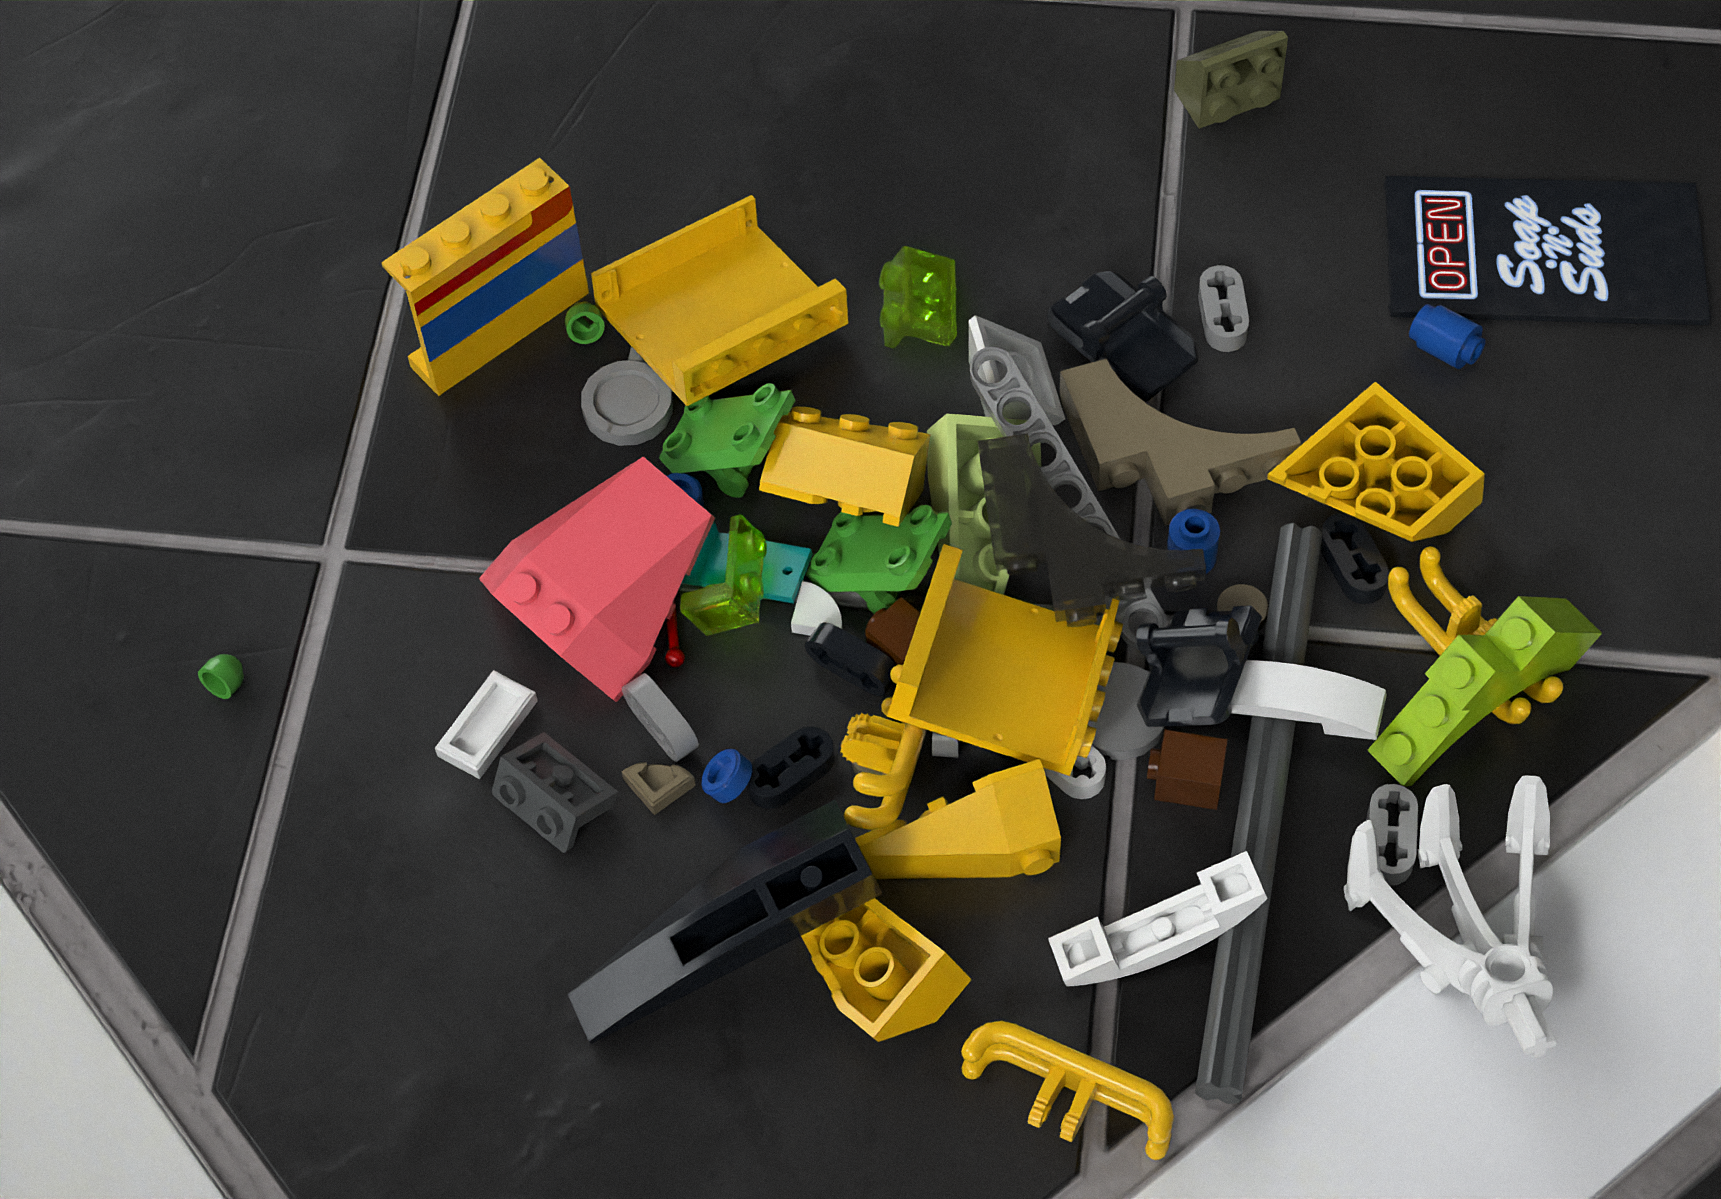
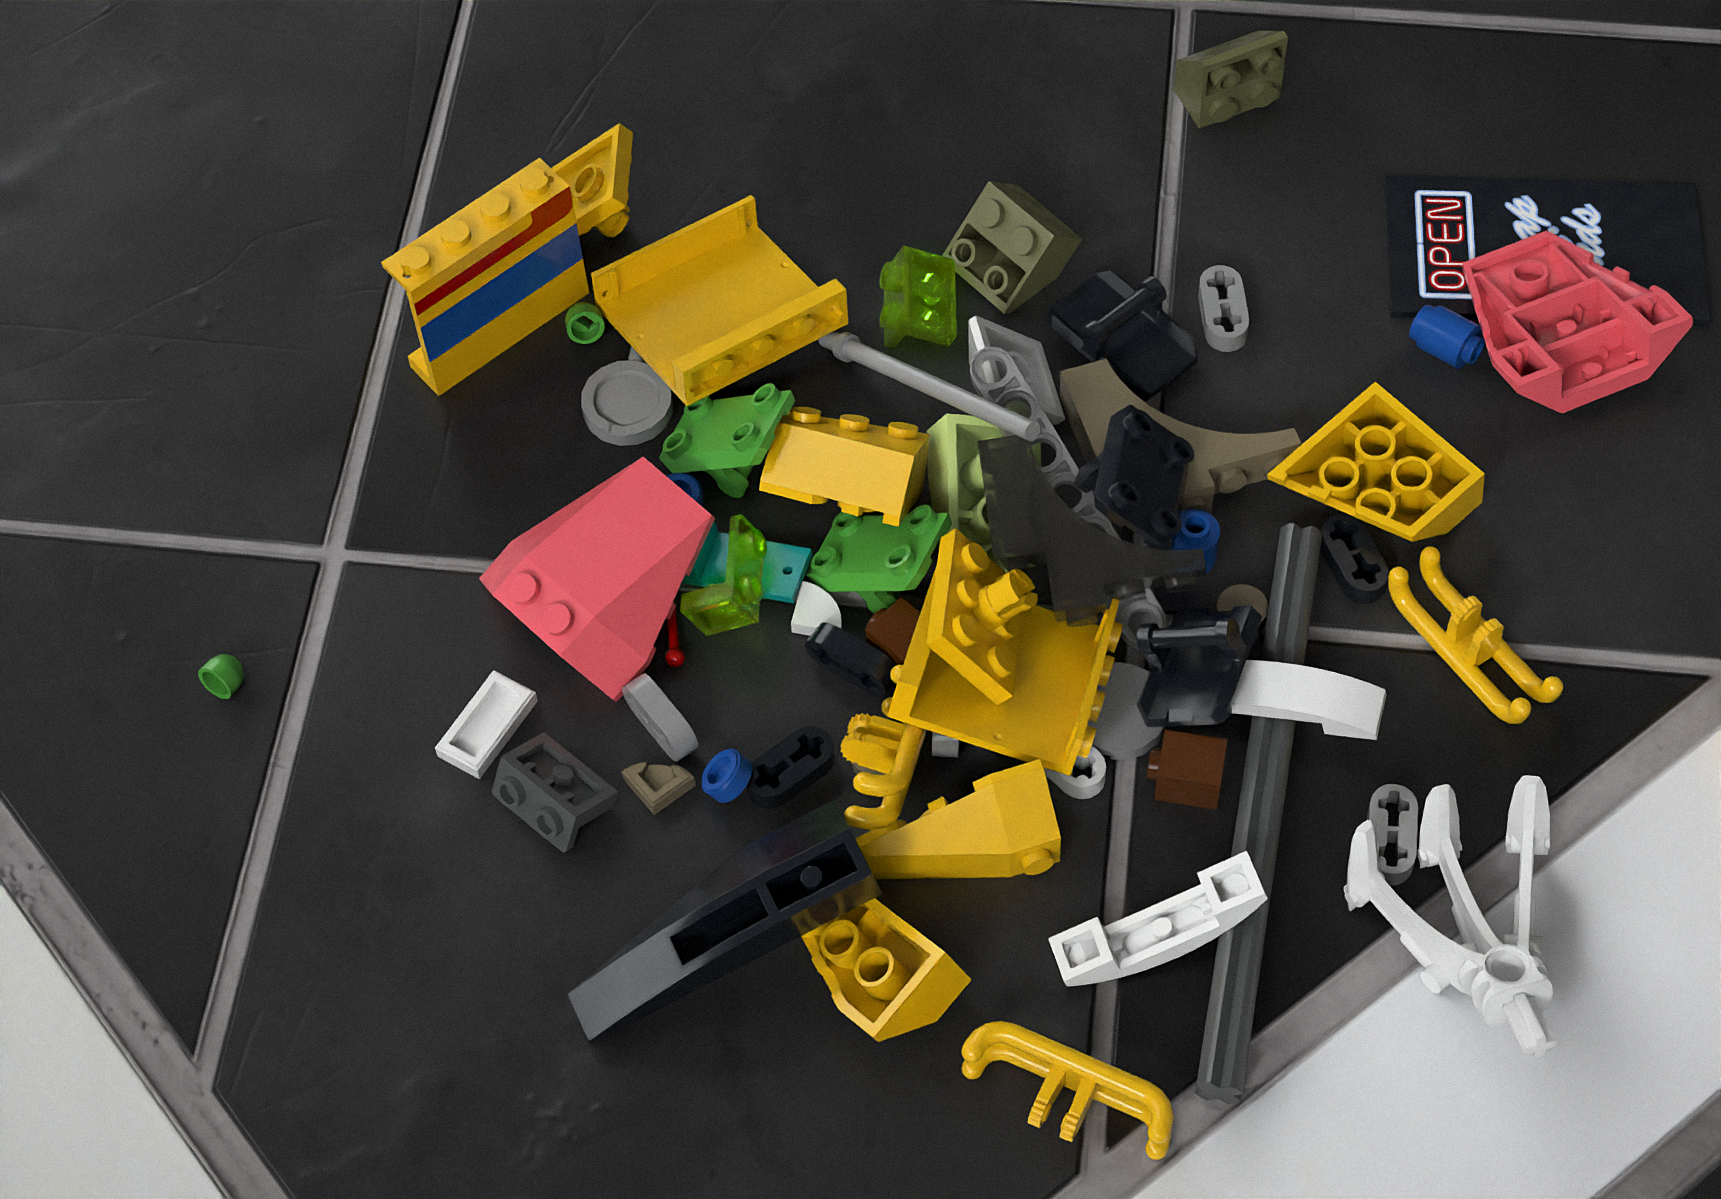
(600, 181): none -> yellow plate
(849, 348): none -> light grey bar
(978, 615): none -> yellow plate
(1010, 246): none -> olive slope
(1140, 477): none -> black shield
(1480, 674): lime arch -> none
(1568, 325): none -> coral wedge

